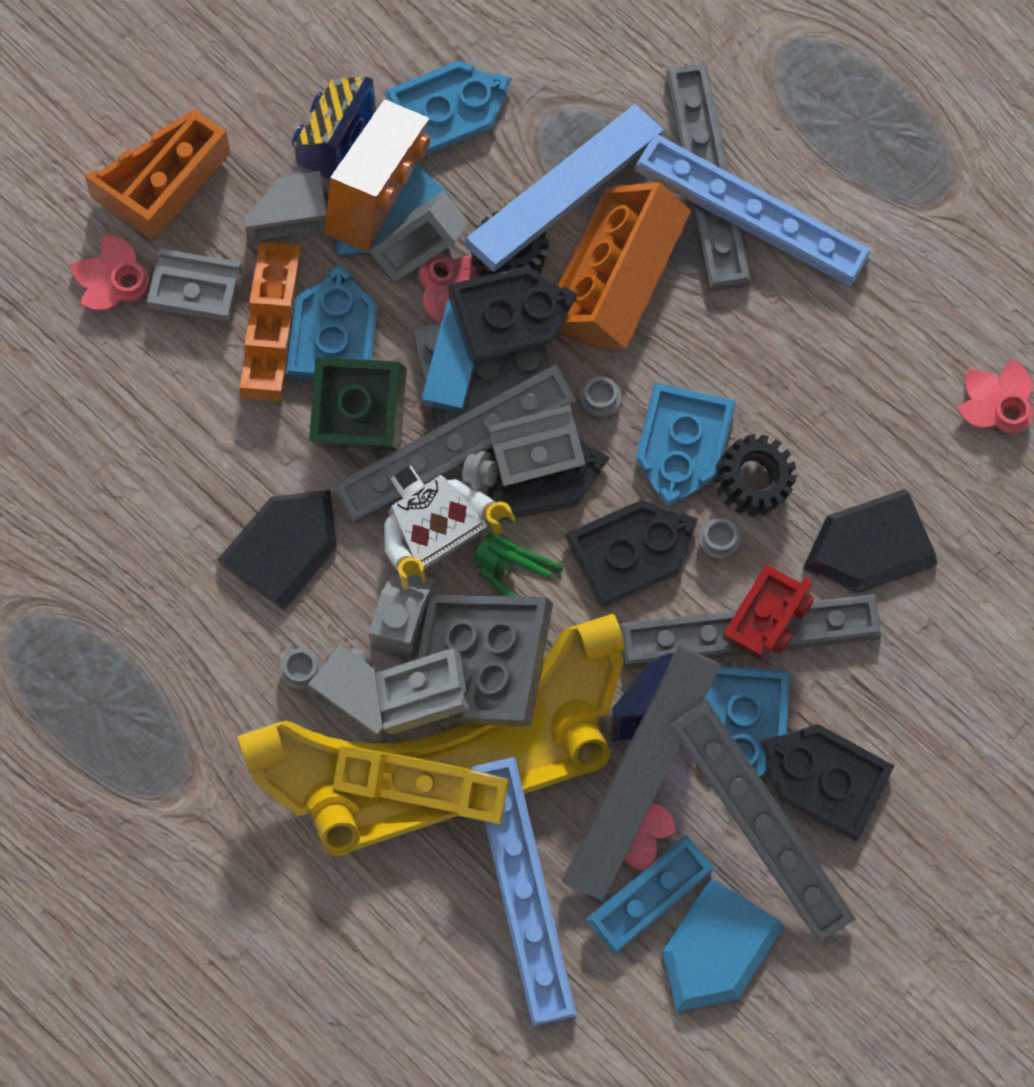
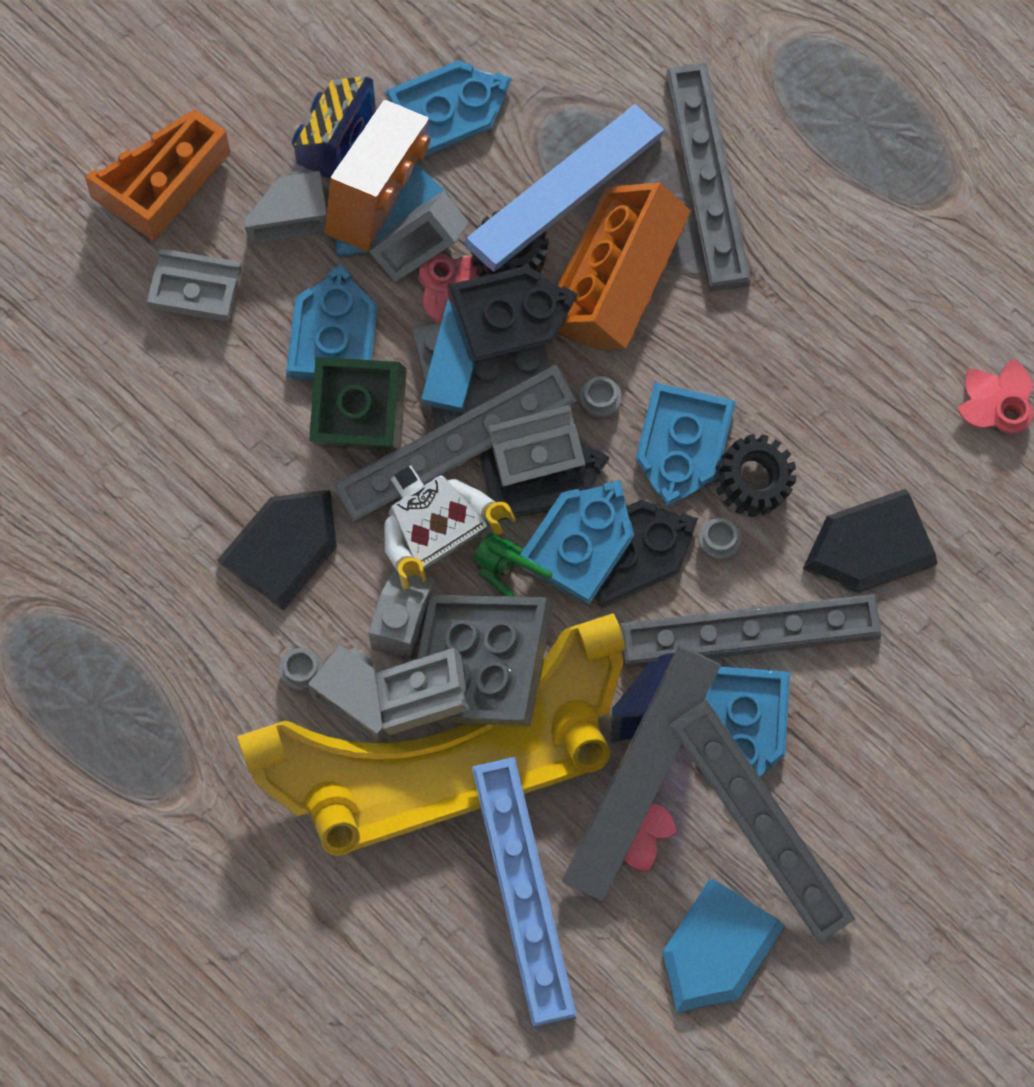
(106, 274): coral plate -> none
(270, 321): orange slope -> none
(421, 783): yellow slope -> none
(480, 471): light grey plate -> none
(582, 540): none -> dark azure tile
(649, 894): dark azure tile -> none
(752, 210): light blue tile -> none
(767, 614): red bracket -> none
(826, 777): black tile -> none

